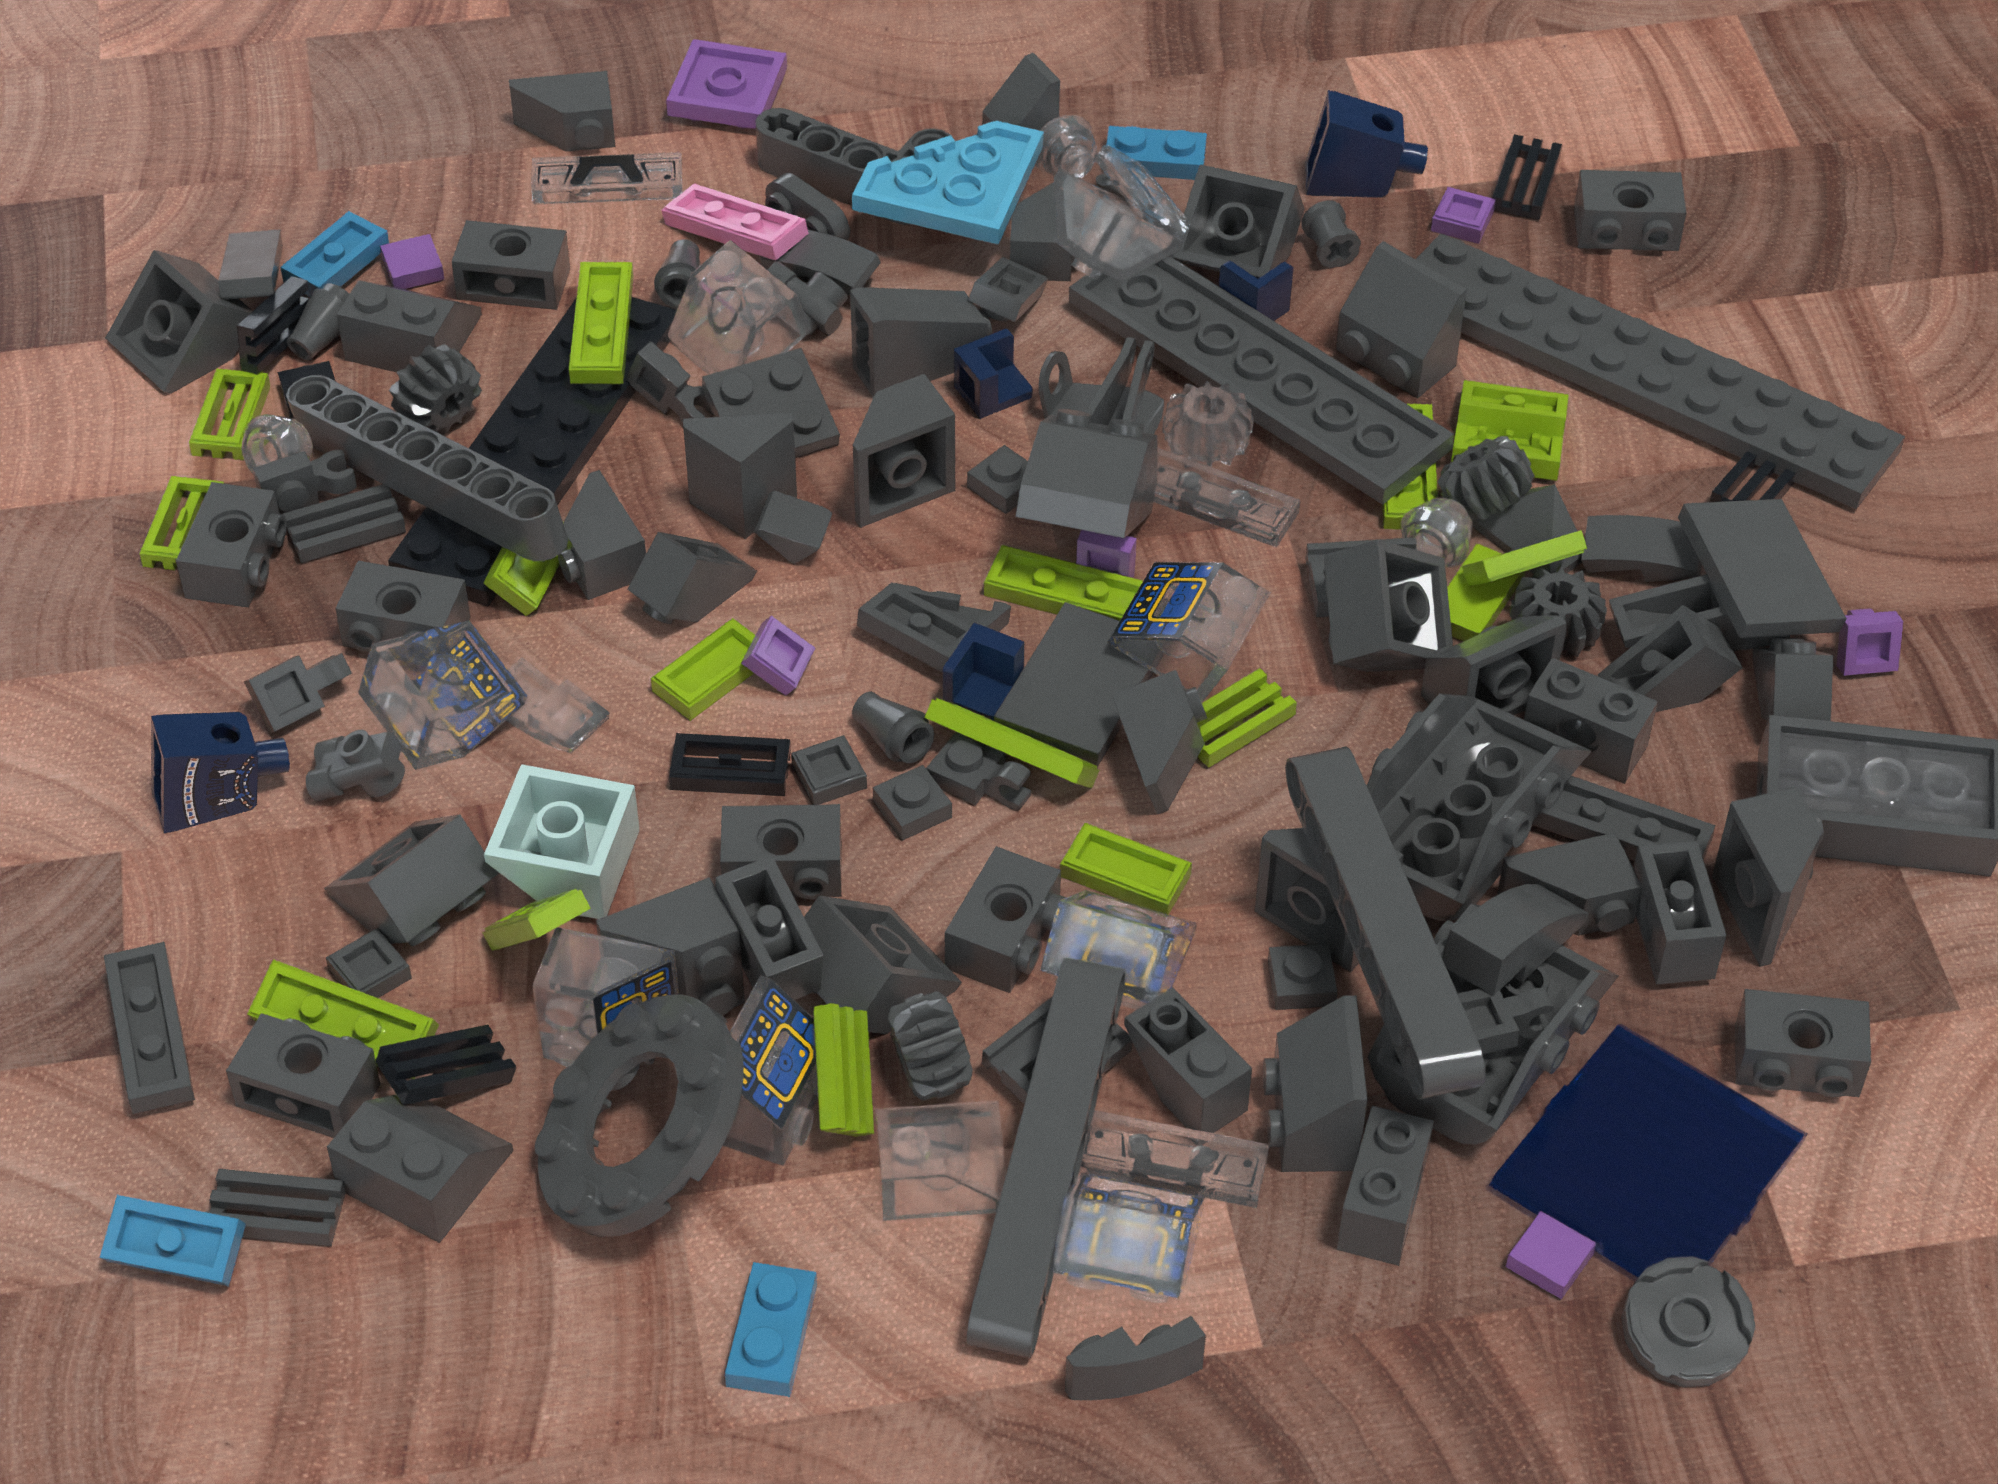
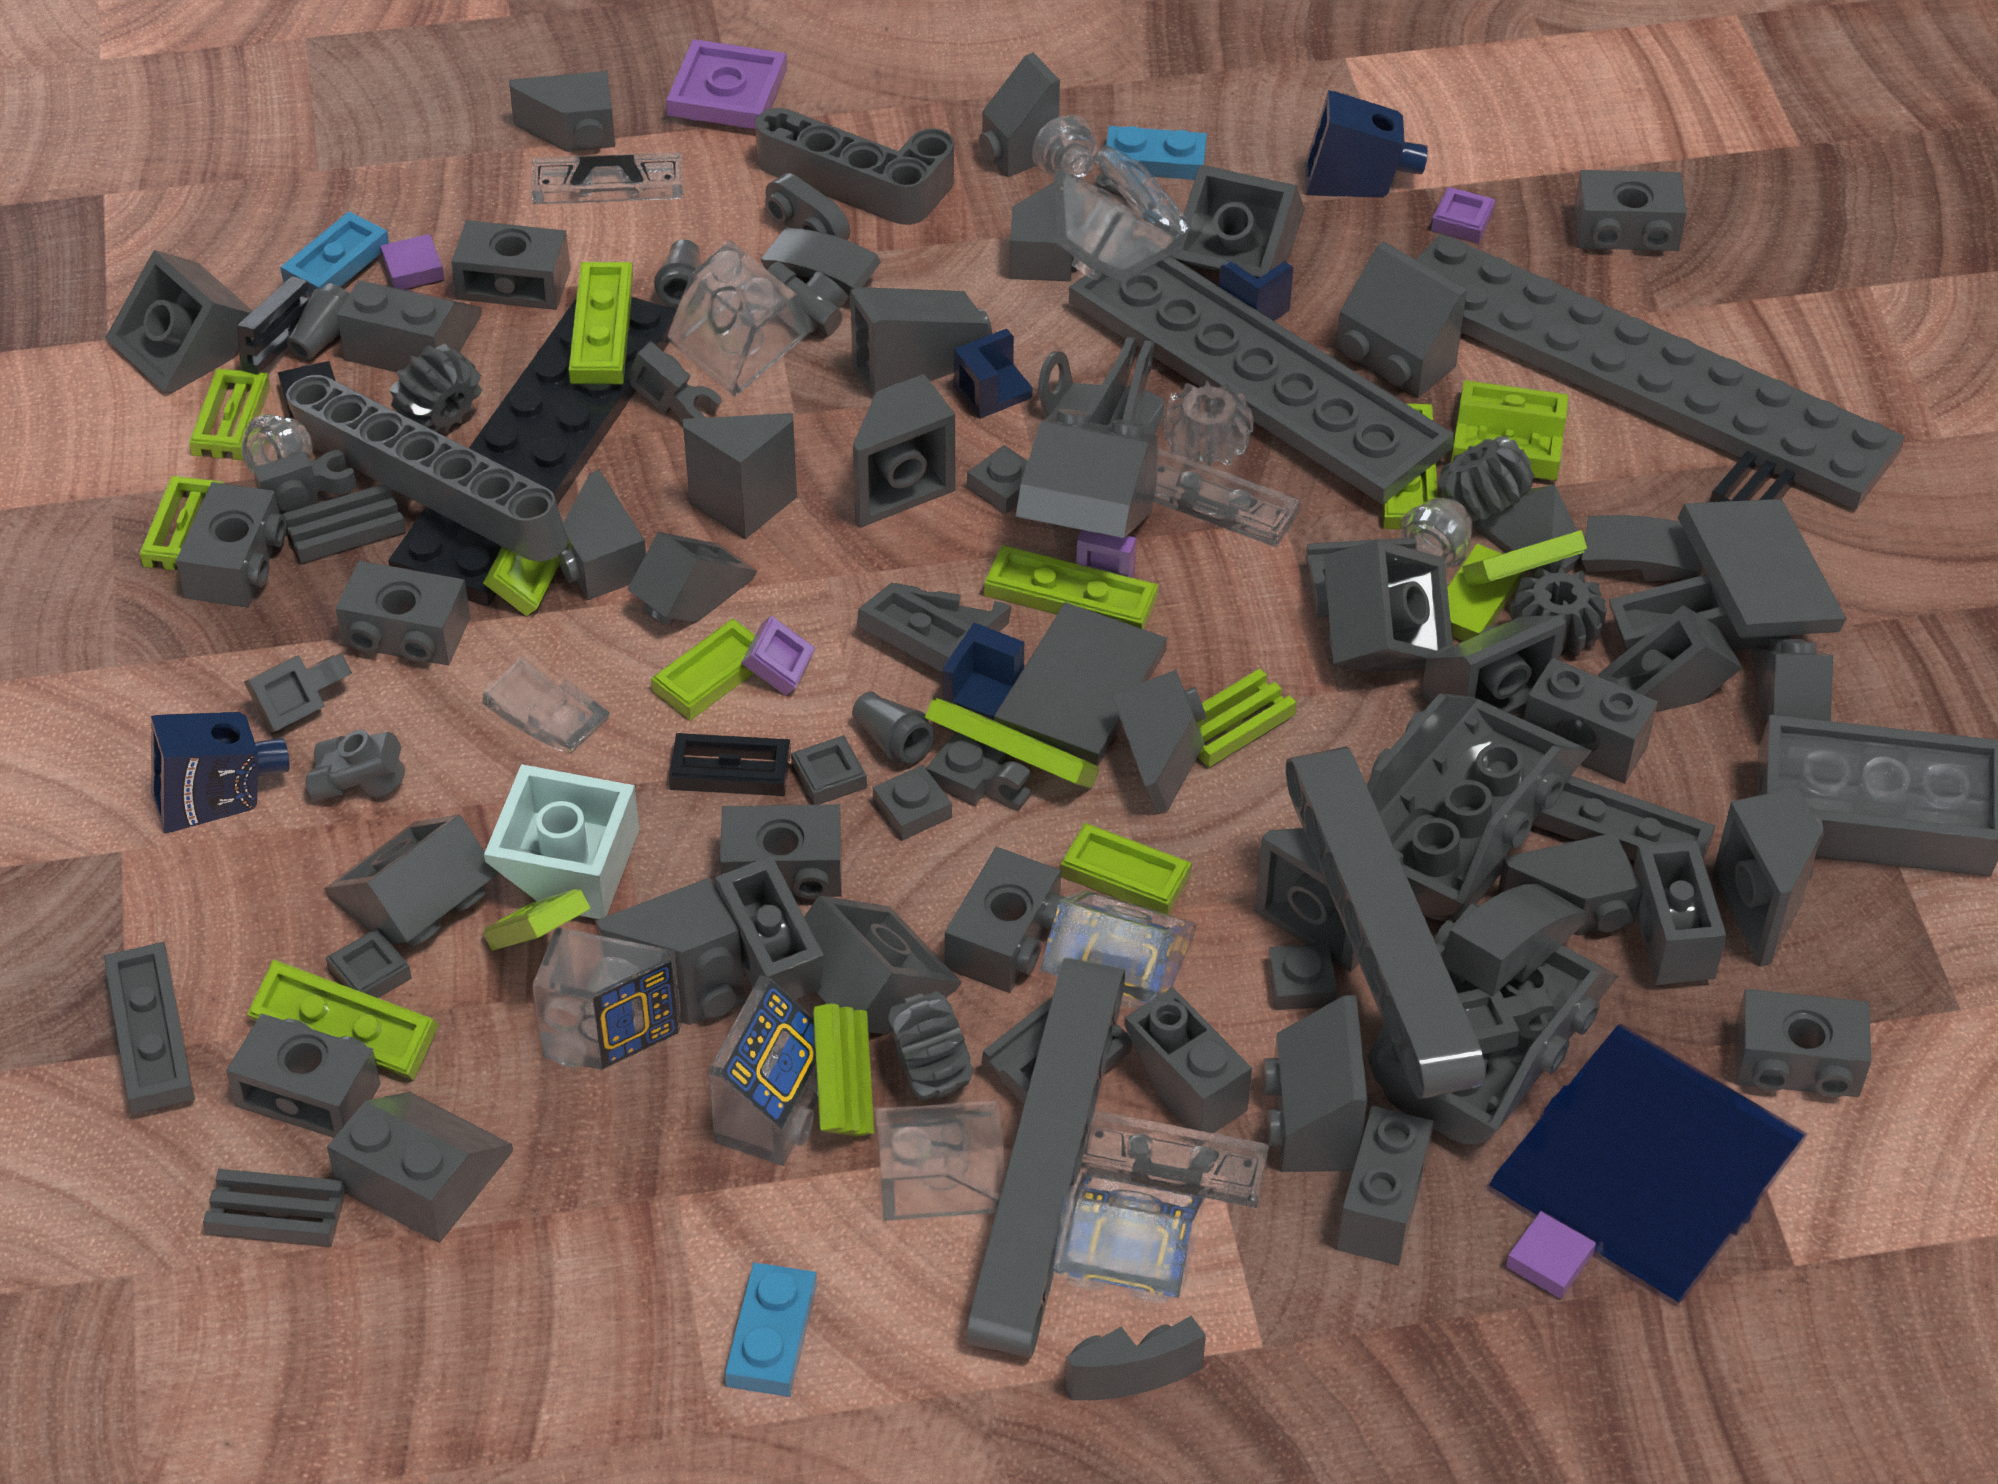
(172, 1240): dark azure plate -> none
(250, 264): tile -> none
(439, 692): clear slope -> none
(441, 1057): black tile -> none
(709, 1088): dark grey plate -> none
(735, 219): bright pink tile -> none
(776, 387): dark grey plate -> none
(792, 525): dark grey slope -> none
(952, 184): medium azure plate -> none
(1007, 290): dark grey plate -> none
(1189, 621): clear slope -> none
(1334, 240): dark grey bush -> none
(1532, 154): black tile -> none
(1688, 1322): dark grey tile -> none
(1869, 642): medium lavender tile -> none

